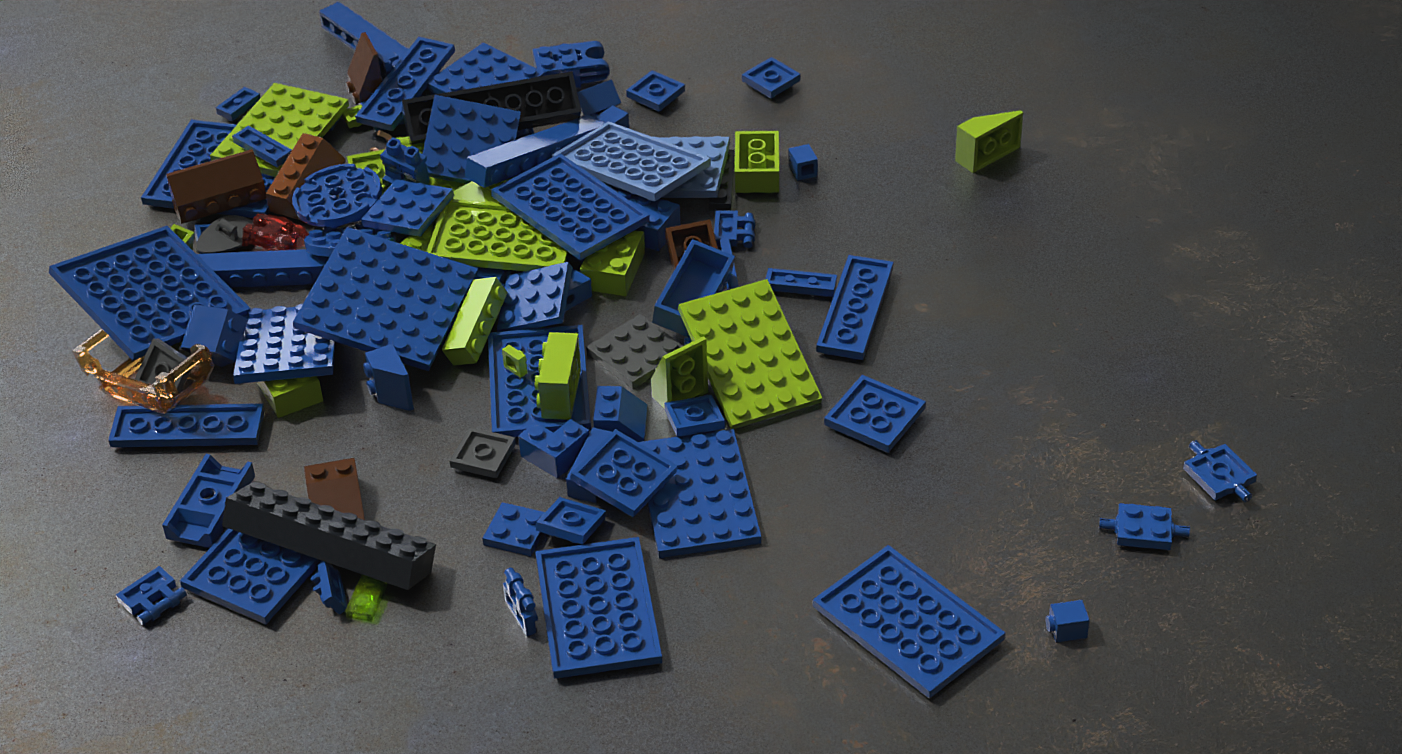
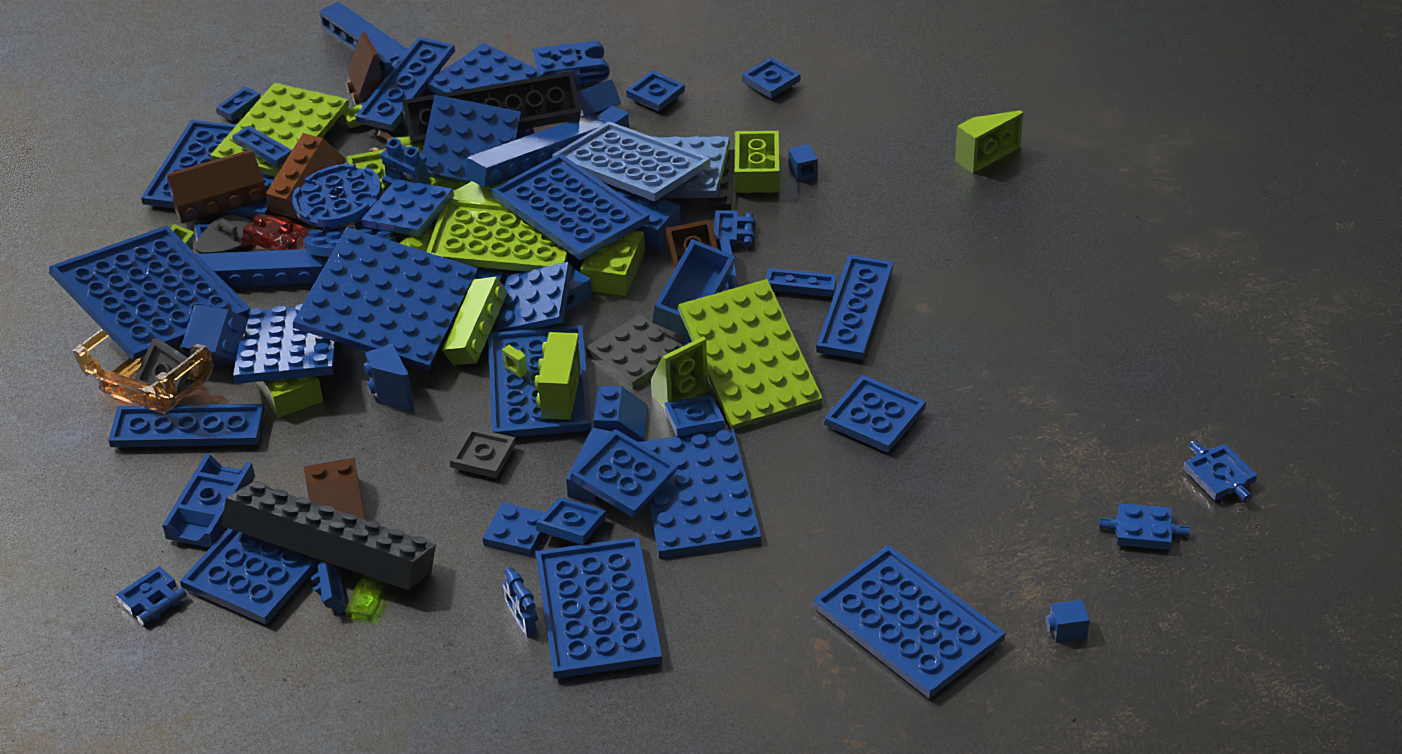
(550, 450): blue brick -> none

